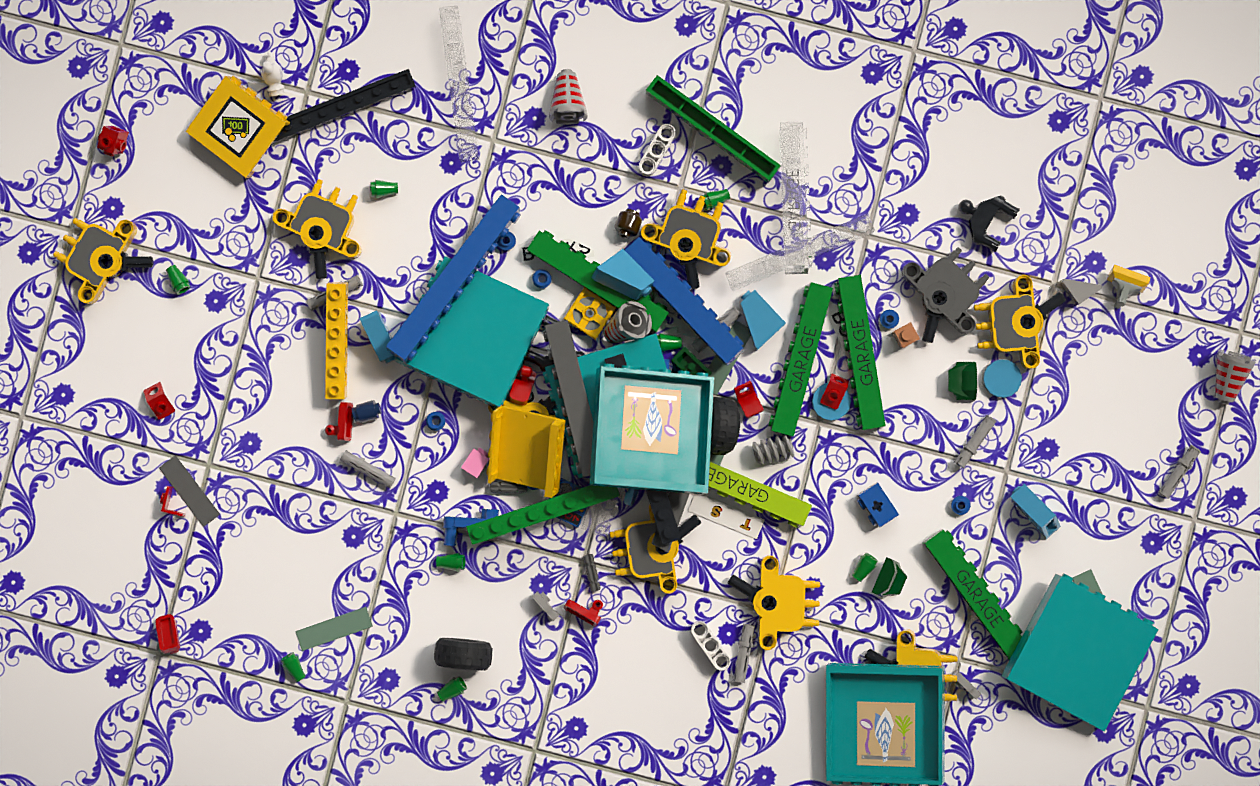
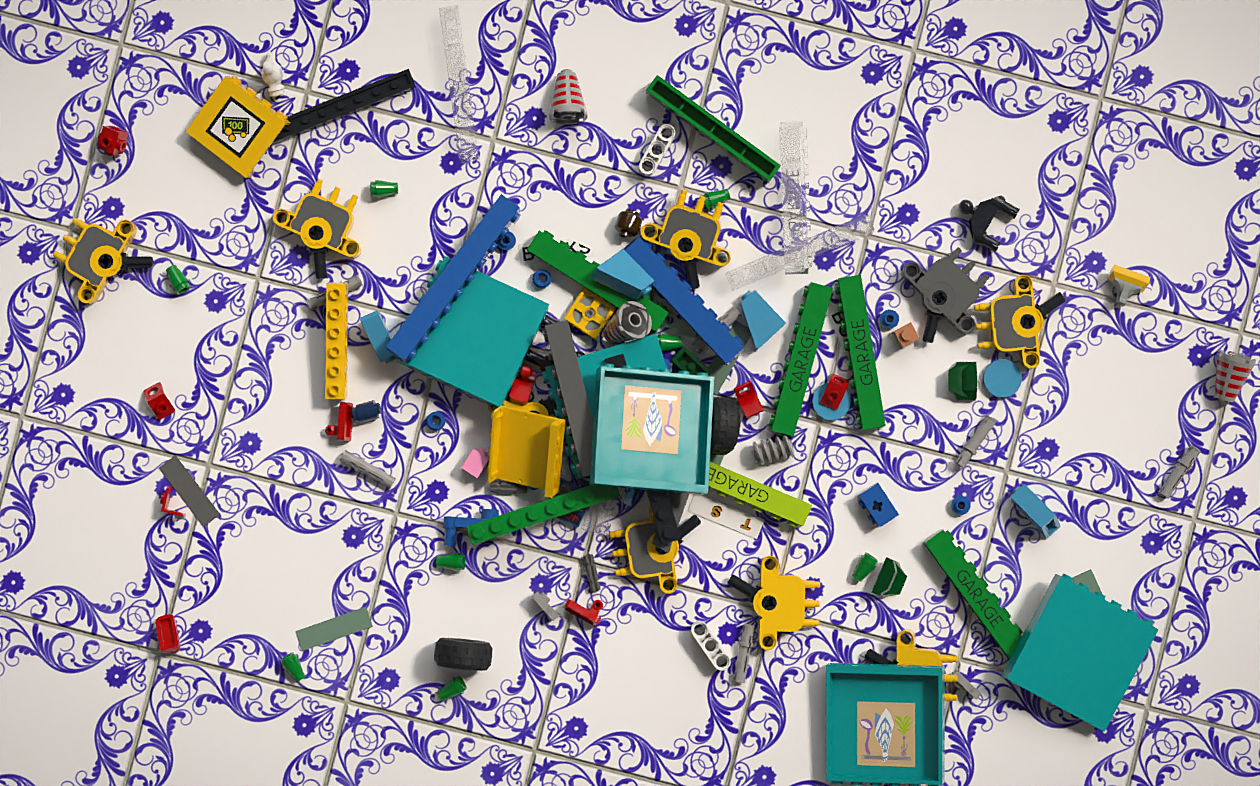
(1078, 290): light grey slope -> none

